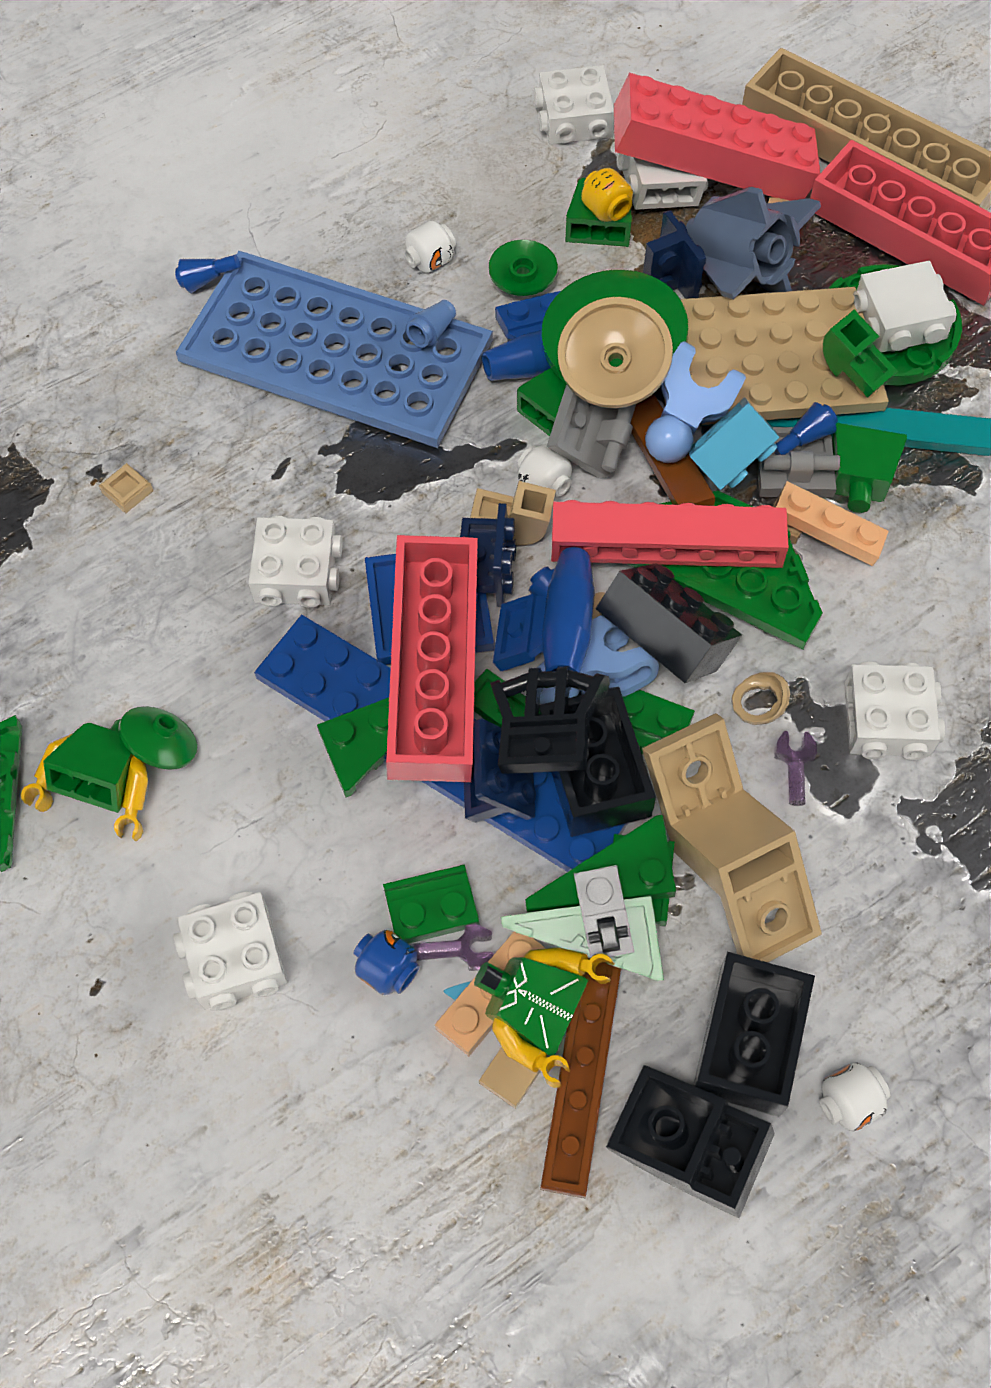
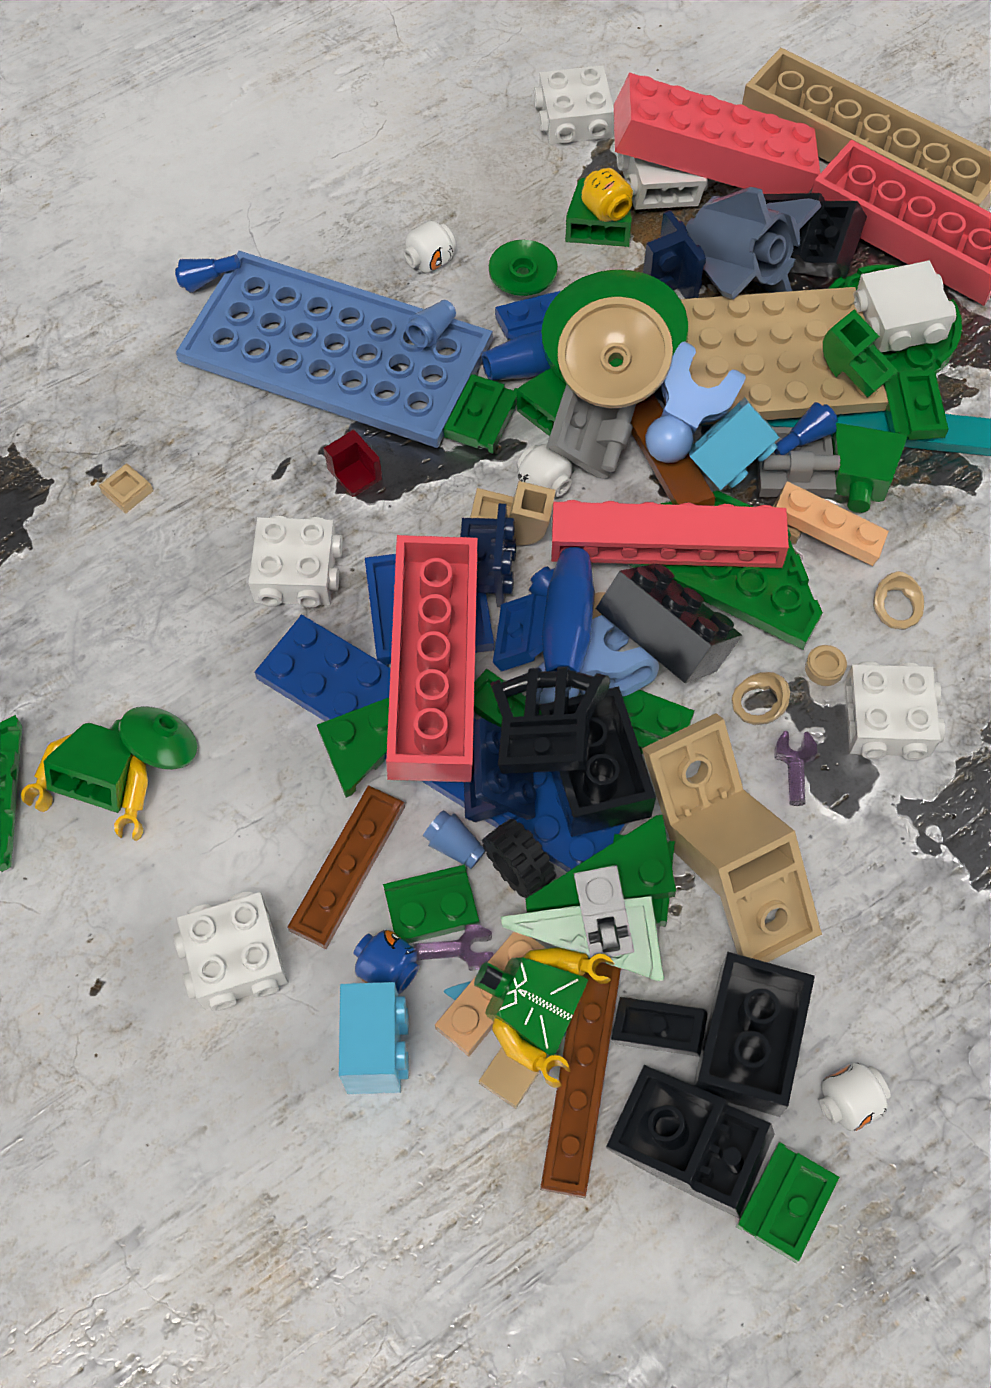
(346, 867): none -> dark orange tile
(353, 463): none -> dark red panel
(370, 1038): none -> medium azure brick
(453, 839): none -> medium blue cone
(481, 413): none -> green plate
(519, 858): none -> black tyre
(659, 1026): none -> black hinge
(787, 1202): none -> green plate
(825, 665): none -> tan tile
(827, 237): none -> black slope
(910, 589): none -> tan piece
(915, 405): none -> green plate

